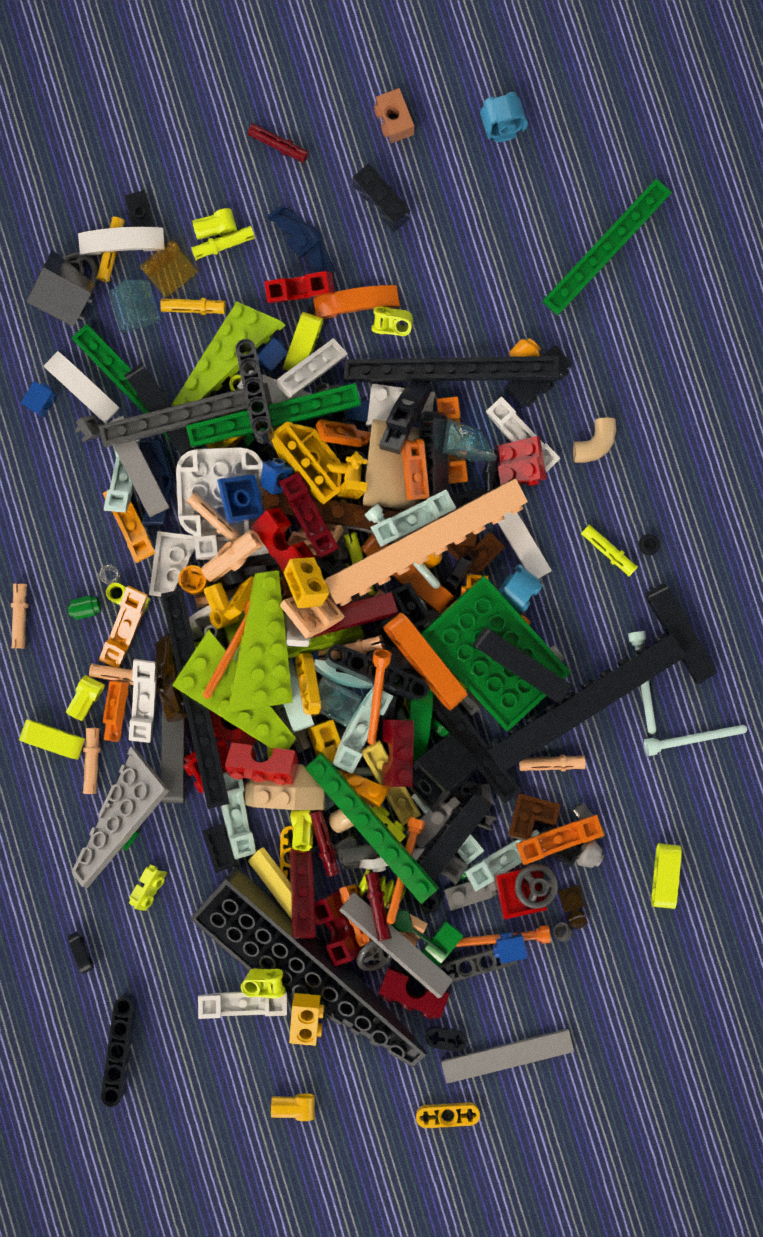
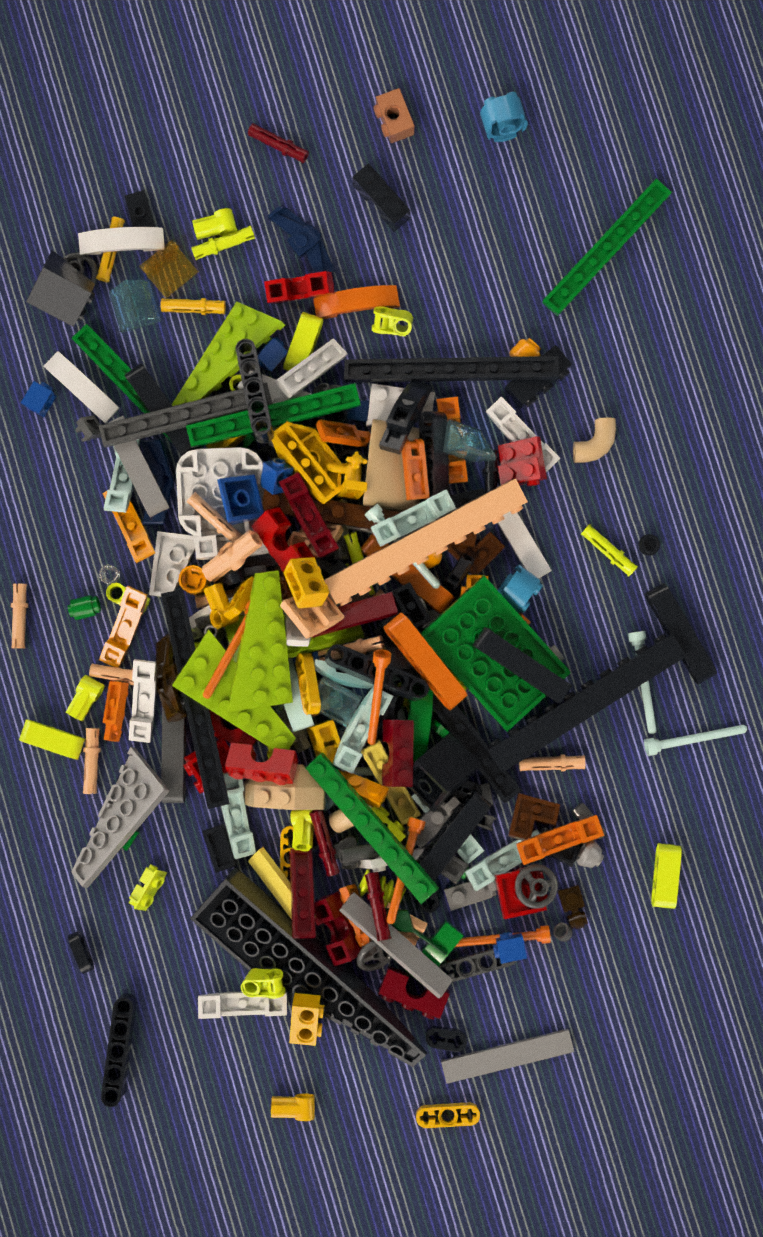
(470, 703): dark grey tile -> none

